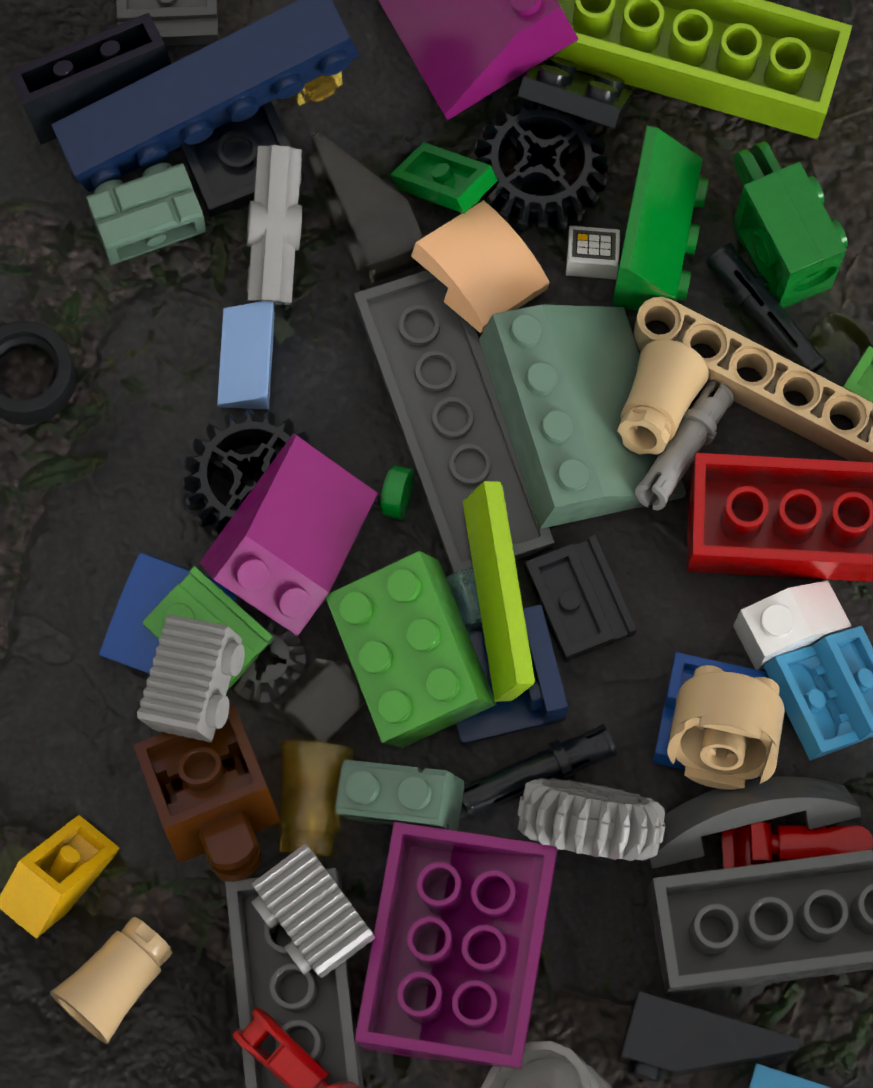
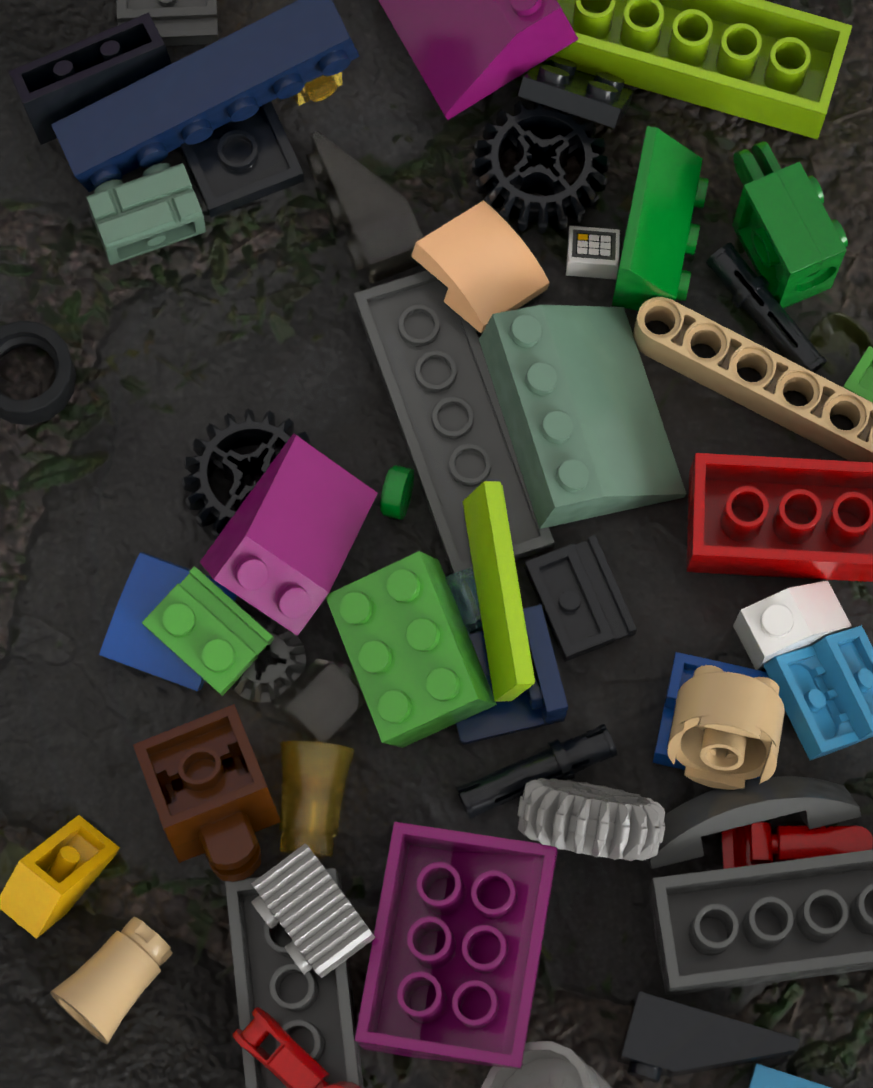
(191, 678): light grey brick -> none
(246, 356): light blue slope -> none
(274, 224): light grey piece -> none
(399, 794): sand green brick -> none
(444, 177): green plate -> none
(662, 391): tan plant -> none
(693, 433): light grey pin -> none

